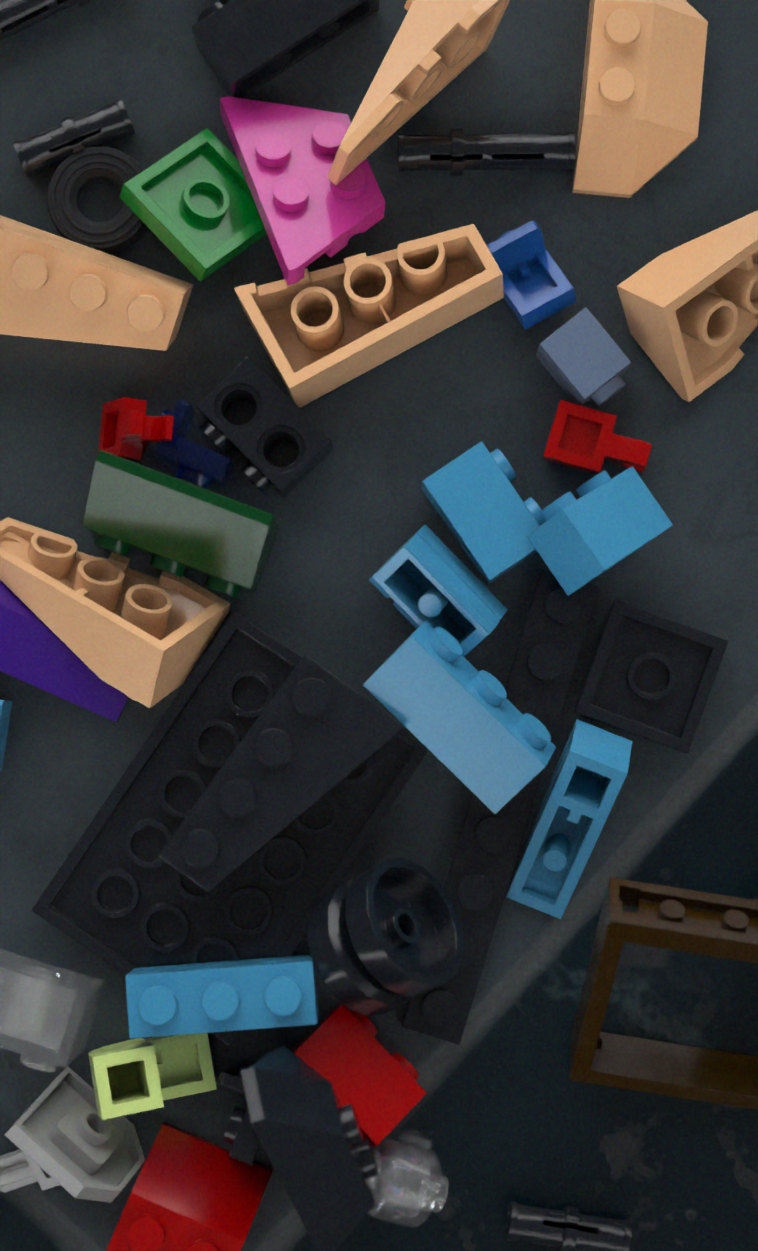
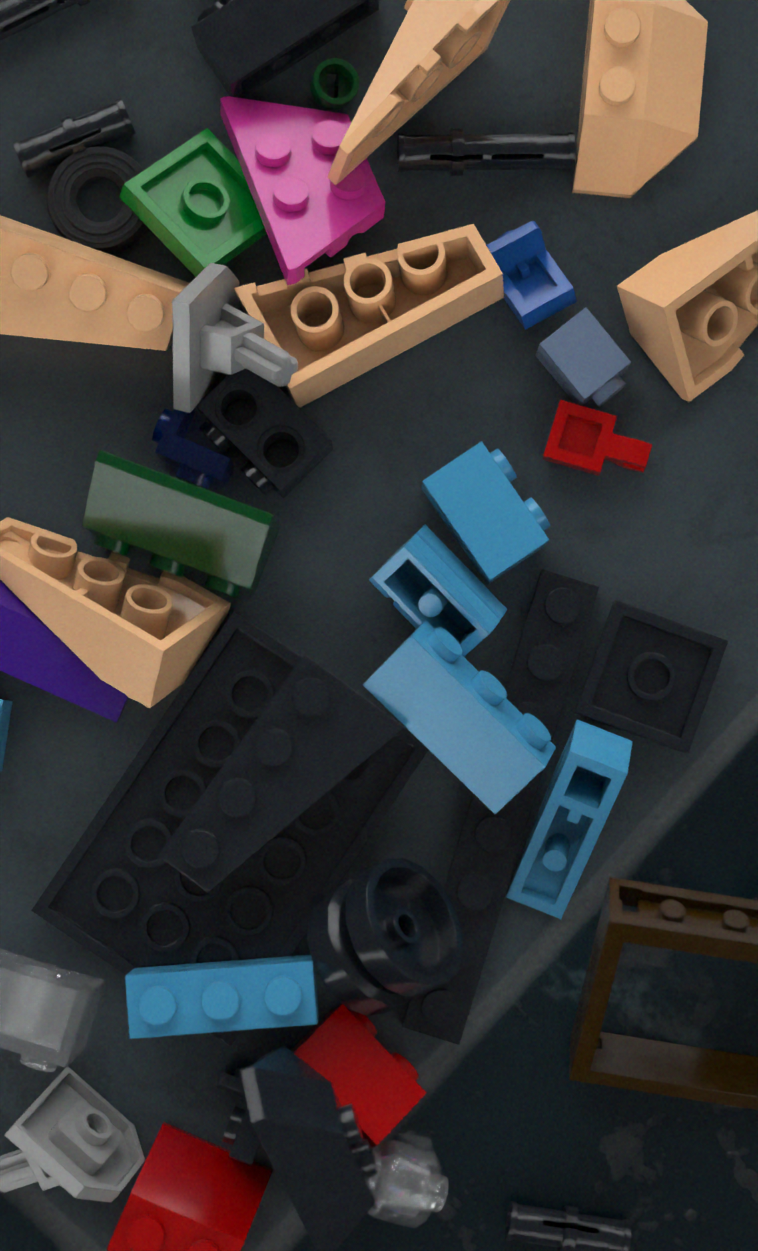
(128, 429): red plate -> none
(145, 1072): yellowish green brick -> none
(218, 339): none -> light grey piece
(345, 83): none -> dark green hinge
(597, 529): dark azure brick -> none

